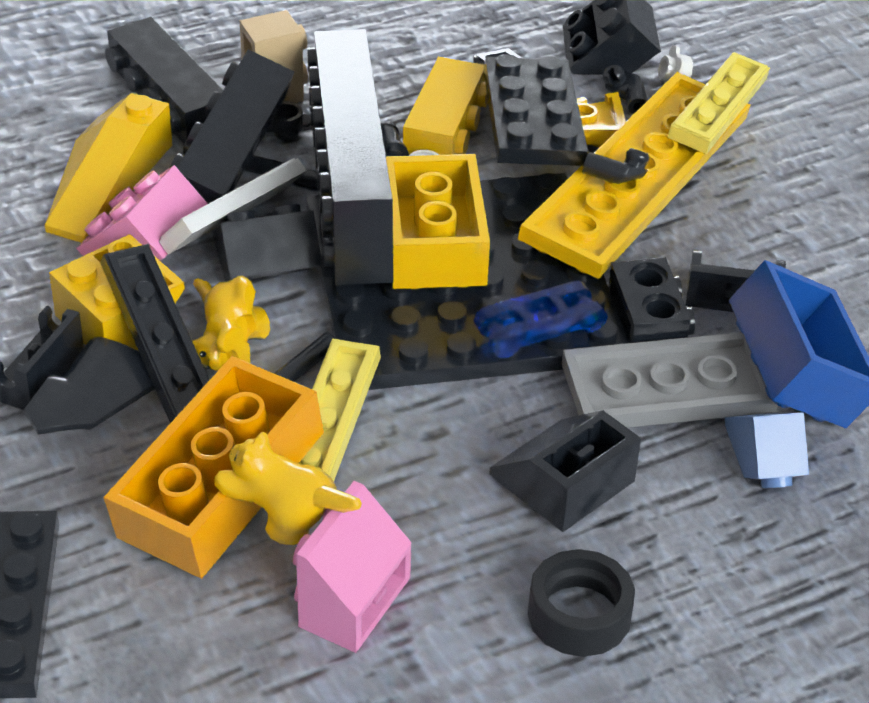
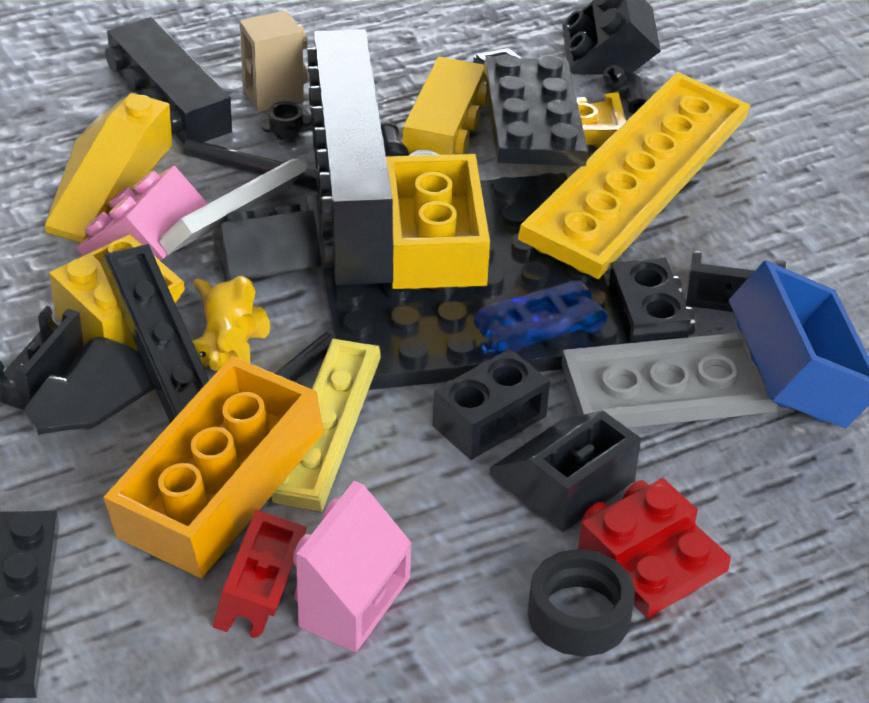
(234, 125): black brick -> none
(259, 572): none -> red hinge
(288, 491): yellow animal -> none
(490, 403): none -> black brick
(617, 171): black arm -> none
(655, 542): none -> red plate
(674, 63): white plate -> none
(718, 103): light yellow tile -> none
(770, 446): slope -> none

